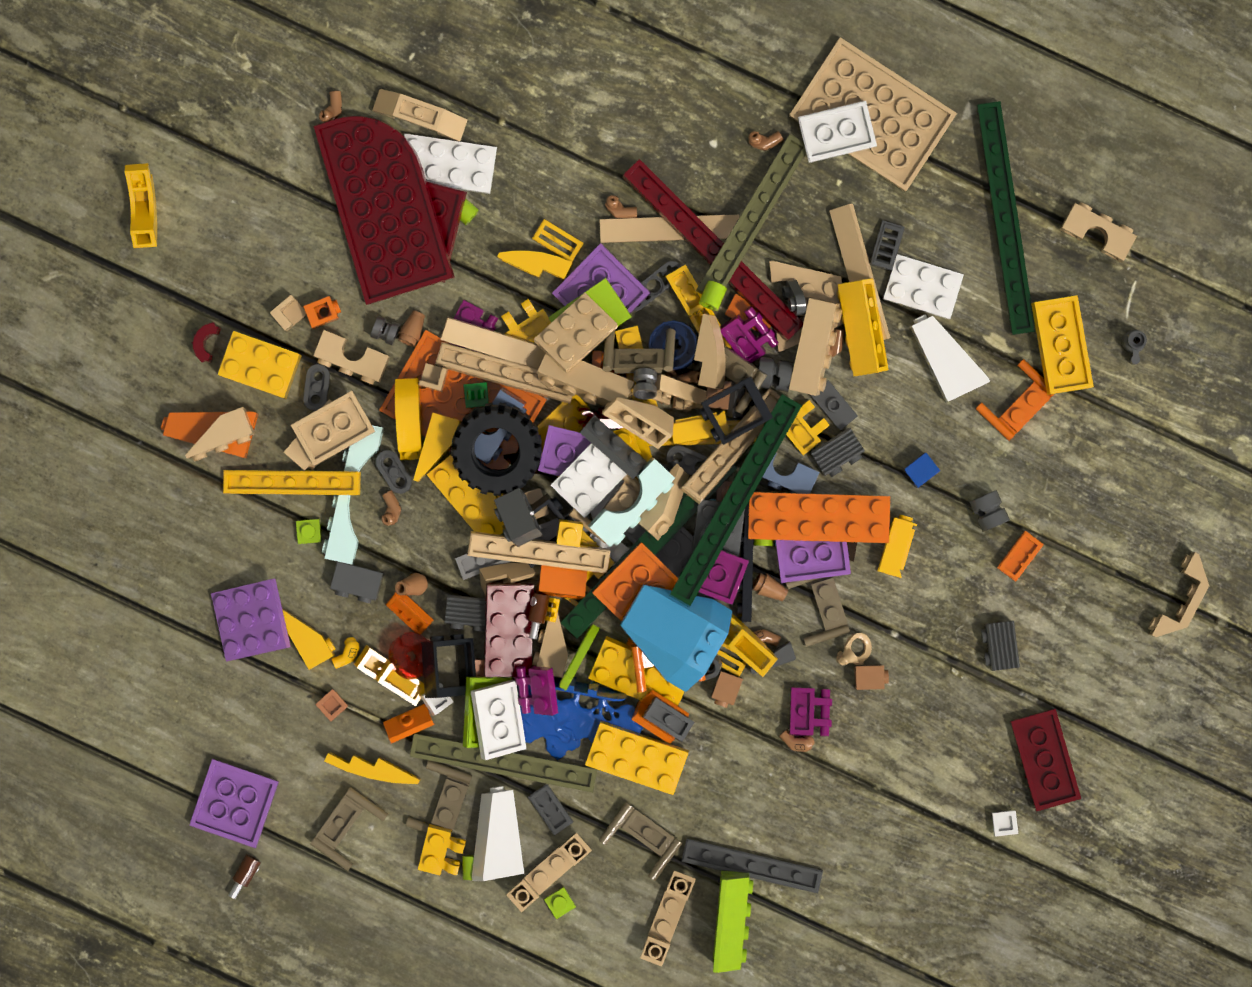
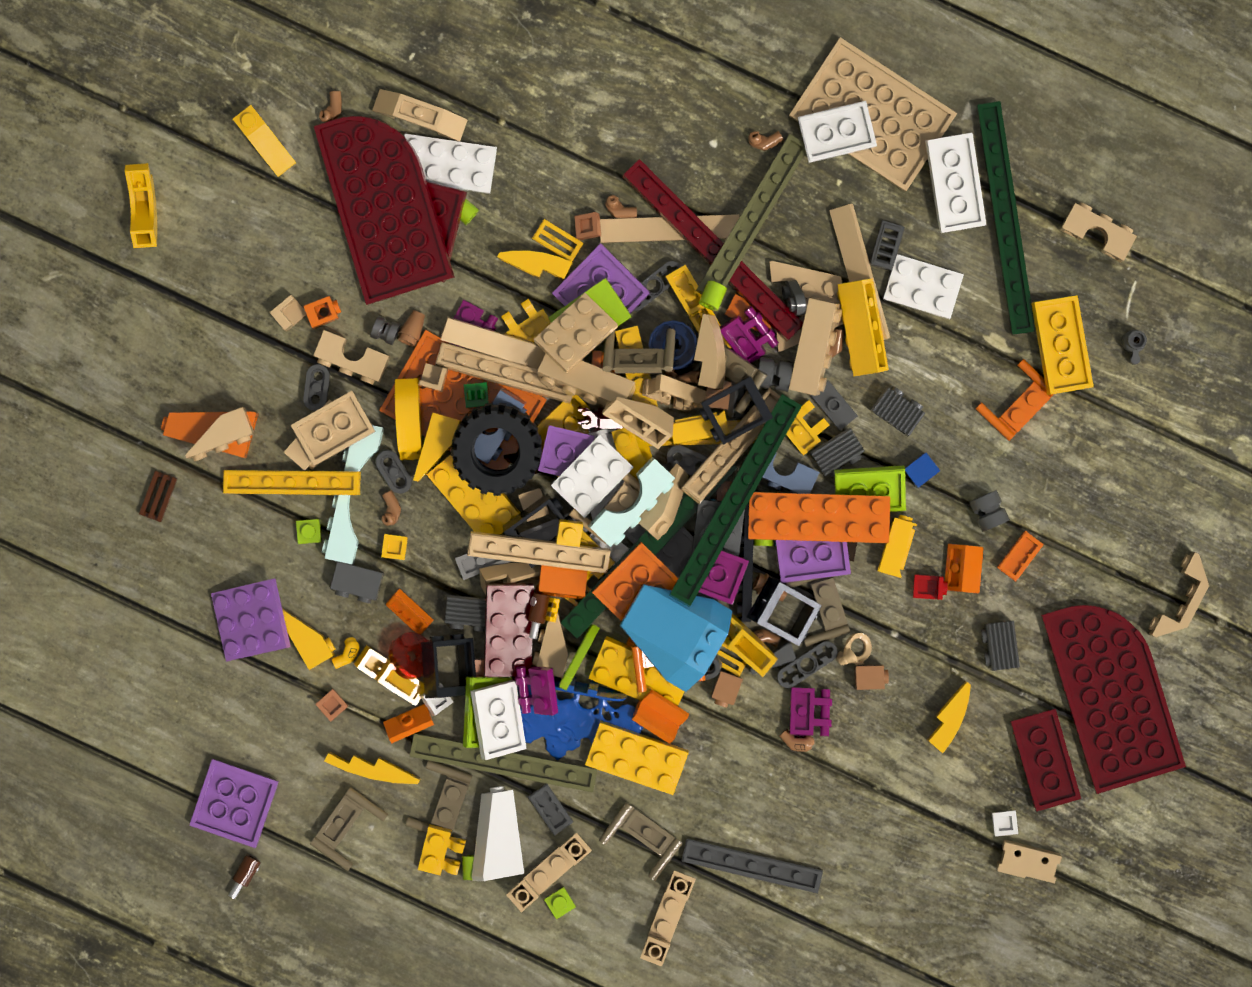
(159, 518): none -> reddish brown tile
(200, 339): dark red piece -> none
(259, 365): yellow brick -> none
(264, 140): none -> yellow slope
(394, 547): none -> yellow plate
(412, 585): medium nougat cone -> none
(517, 517): dark grey brick -> none
(587, 226): none -> nougat plate
(613, 447): dark grey plate -> none
(645, 383): flat silver wheel -> none
(668, 719): dark grey plate -> none
(730, 921): lime slope -> none
(766, 603): none -> window
(788, 668): none -> dark grey beam
(874, 482): none -> lime tile
(897, 410): none -> dark grey brick
(929, 587): none -> red bracket
(947, 361): white slope -> none
(951, 717): none -> yellow slope
(955, 182): none -> white plate
(964, 568): none -> orange panel
(1028, 861): none -> tan piece
(1113, 696): none -> dark red plate

